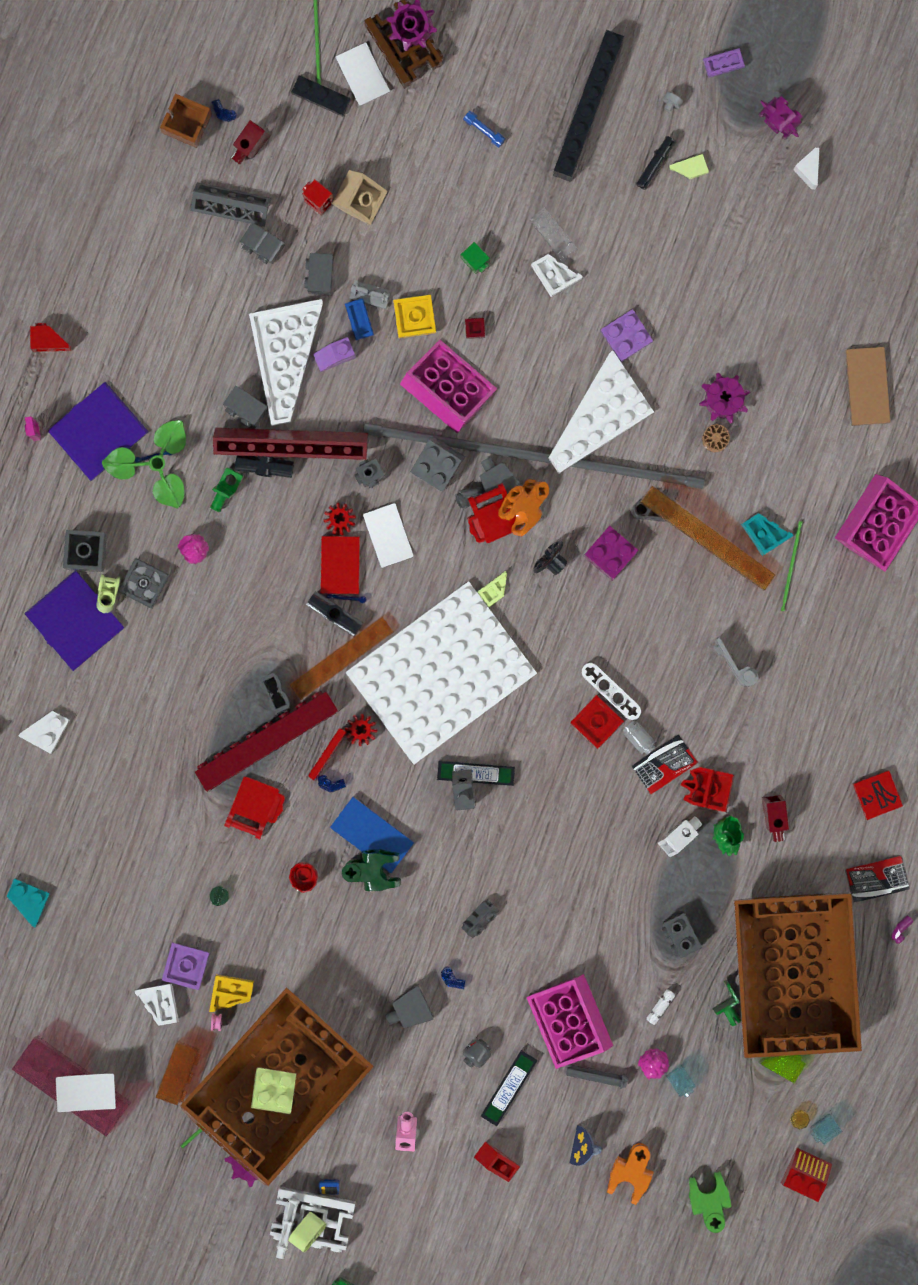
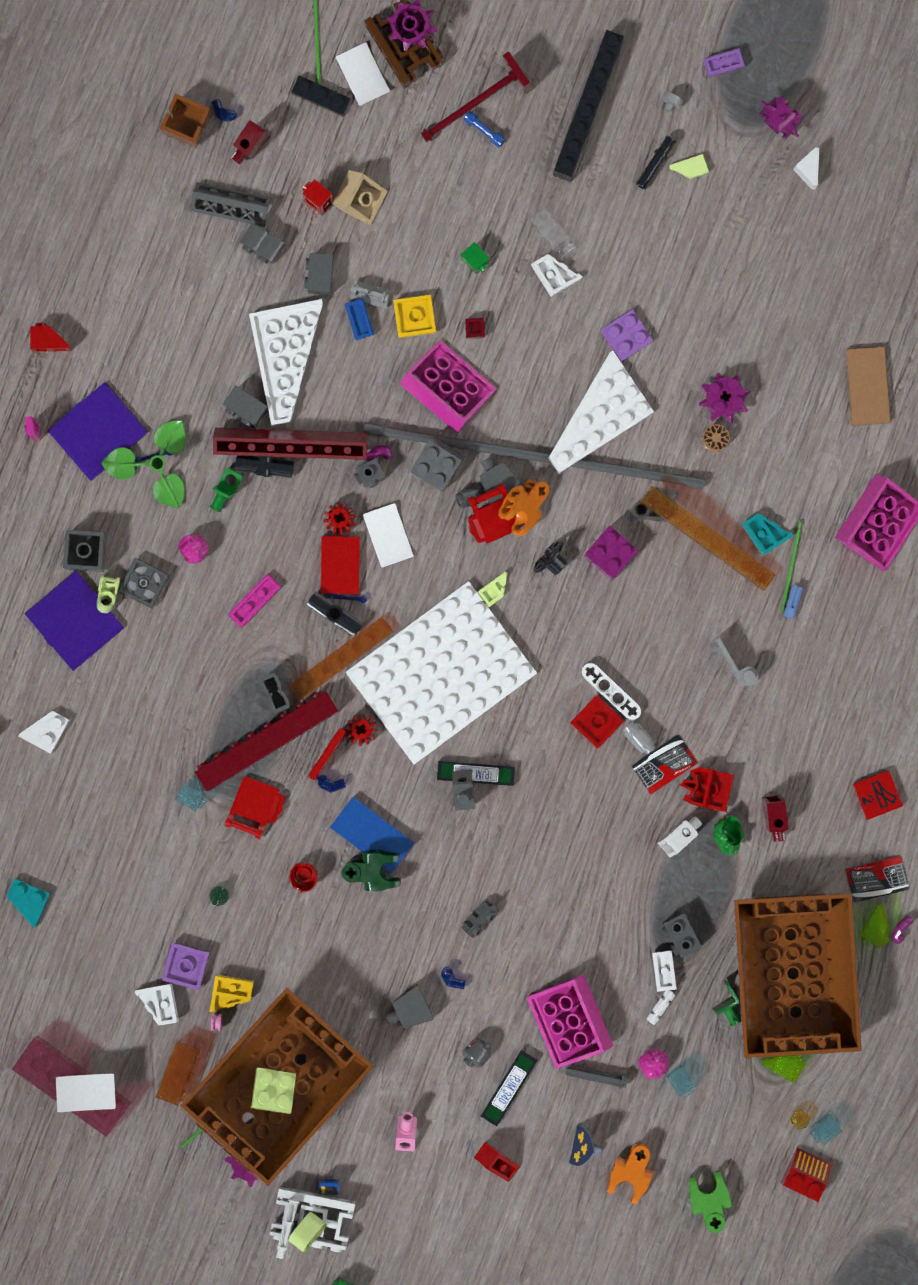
(191, 797): none -> clear light blue brick
(254, 600): none -> dark pink tile
(334, 354): medium lavender slope -> none
(381, 451): none -> magenta arm
(514, 74): none -> dark red tile
(664, 971): none -> white plate
(793, 602): none -> medium blue piece
(876, 927): none -> clear neon green slope

